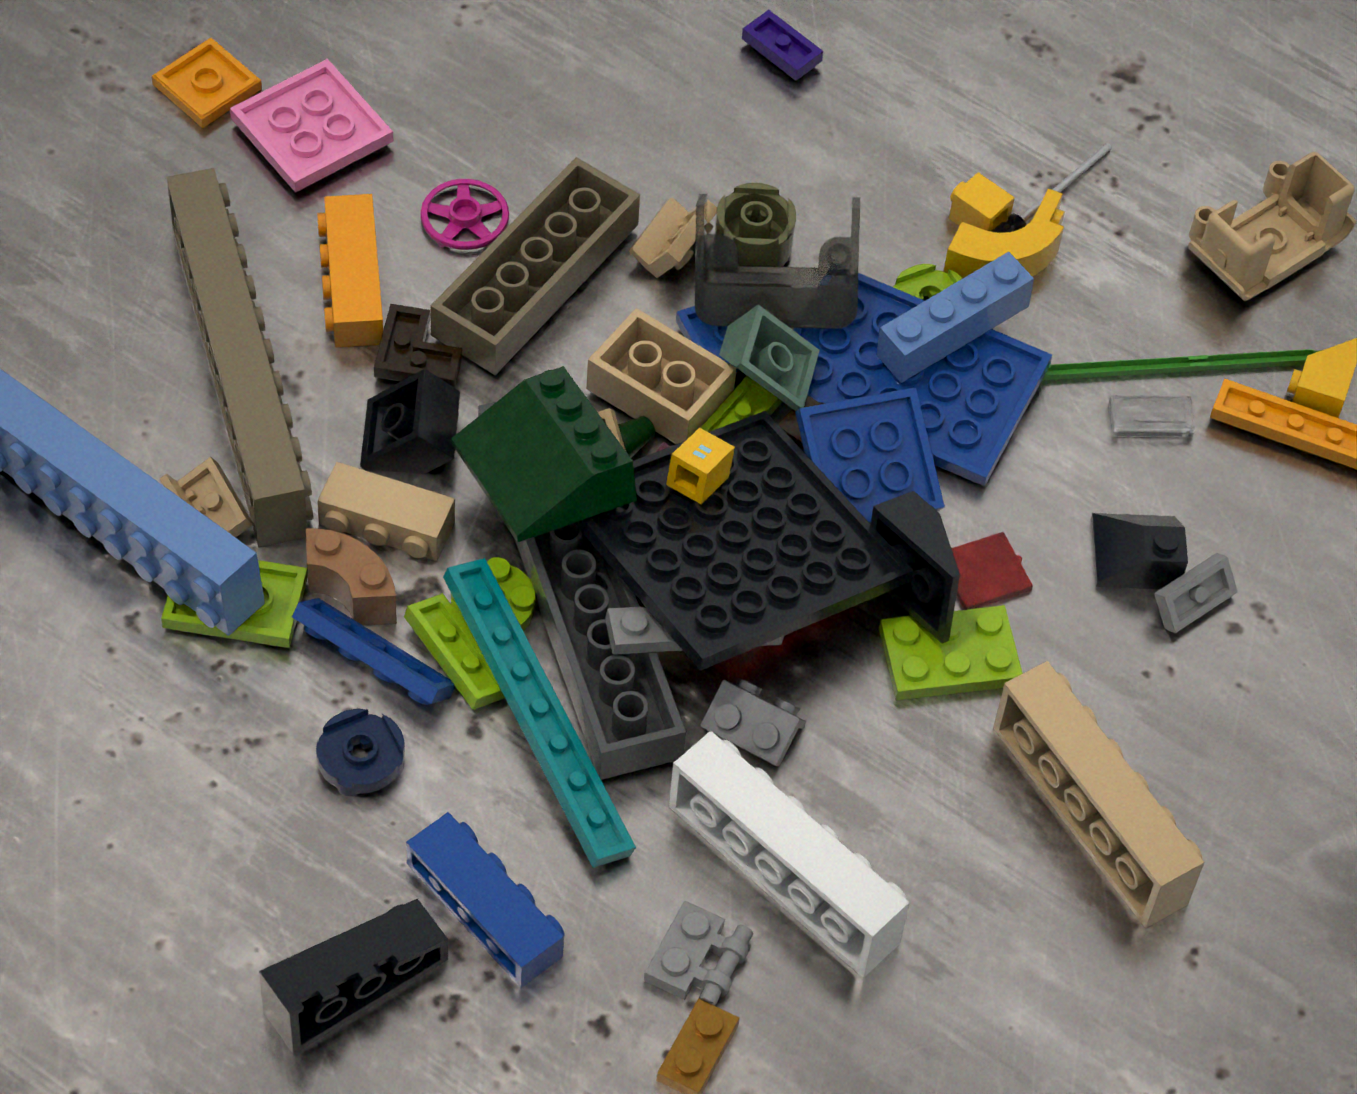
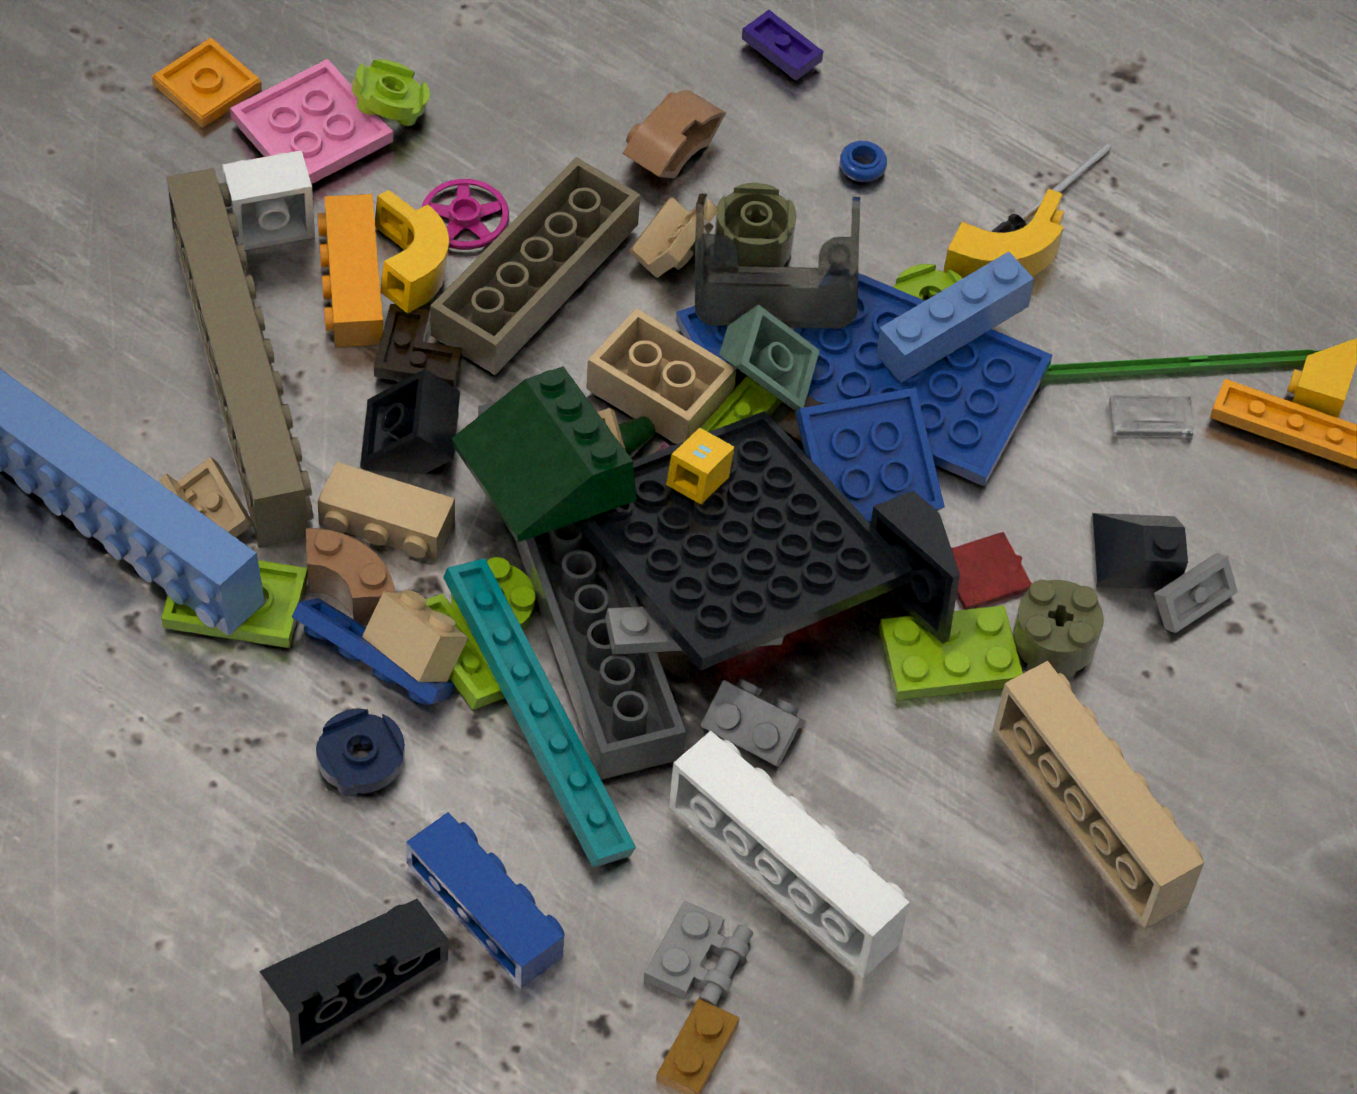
(270, 199): none -> white brick
(390, 91): none -> lime plate
(415, 636): none -> tan brick
(419, 270): none -> yellow arch
(673, 133): none -> medium nougat brick
(863, 172): none -> blue piece
(980, 203): yellow brick -> none
(1058, 625): none -> olive brick
(1280, 235): tan container -> none

